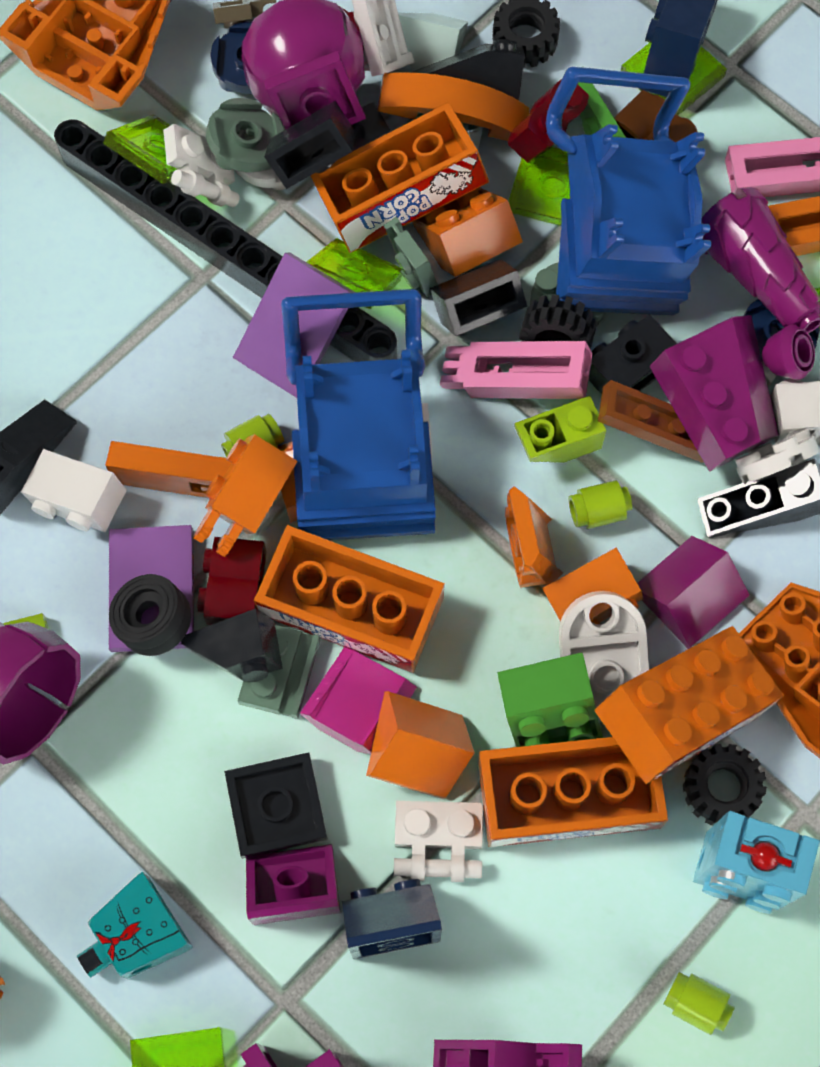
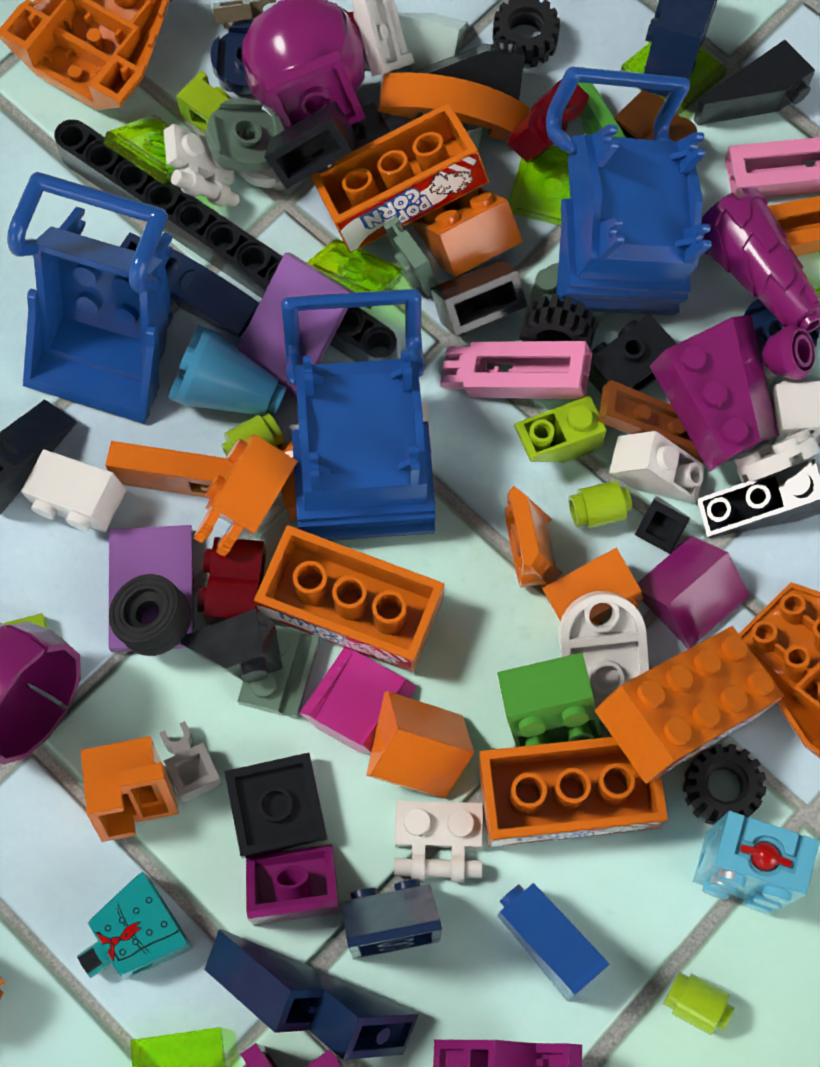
(96, 306): none -> blue piece
(125, 786): none -> orange plate
(190, 767): none -> light grey plate
(200, 100): none -> lime brick
(204, 292): none -> dark blue slope
(224, 378): none -> dark azure cone
(302, 998): none -> dark blue slope
(551, 940): none -> blue slope
(657, 466): none -> white slope
(662, 525): none -> black slope
(759, 88): none -> black slope

